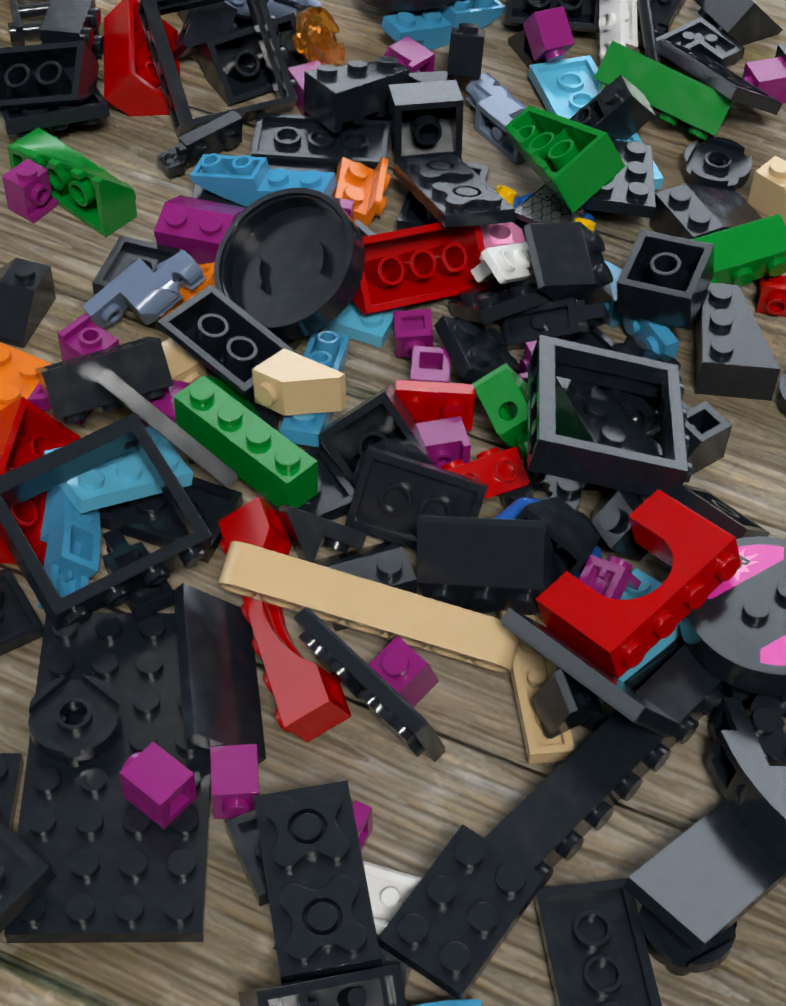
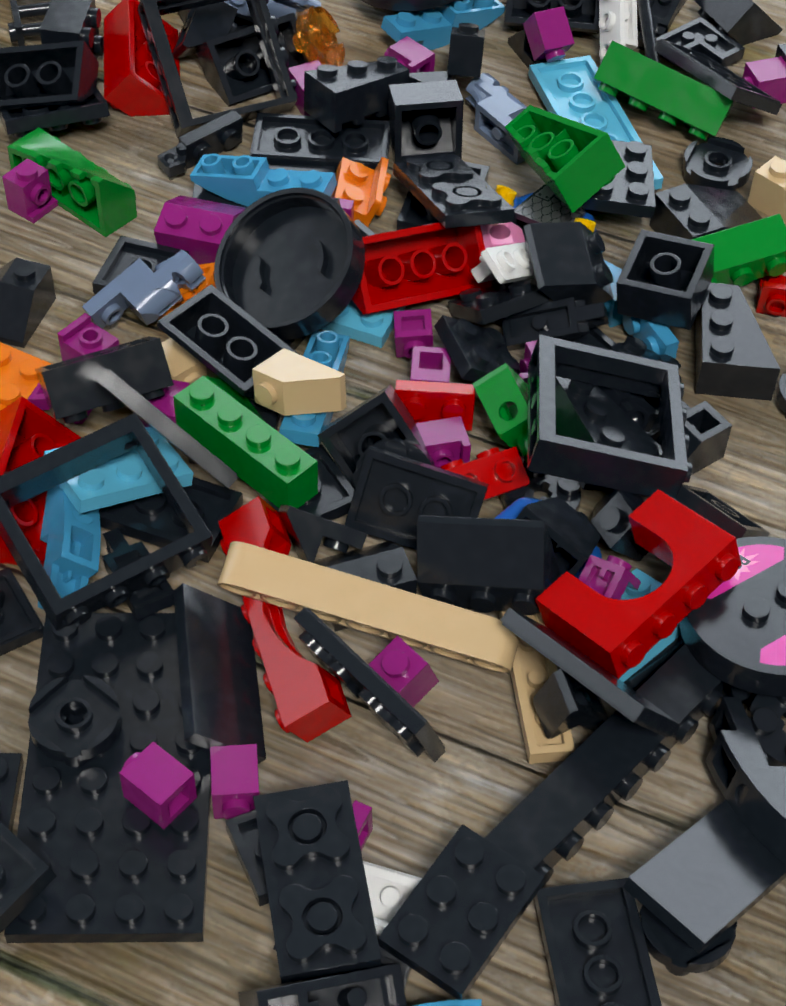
(616, 110): black slope -> none

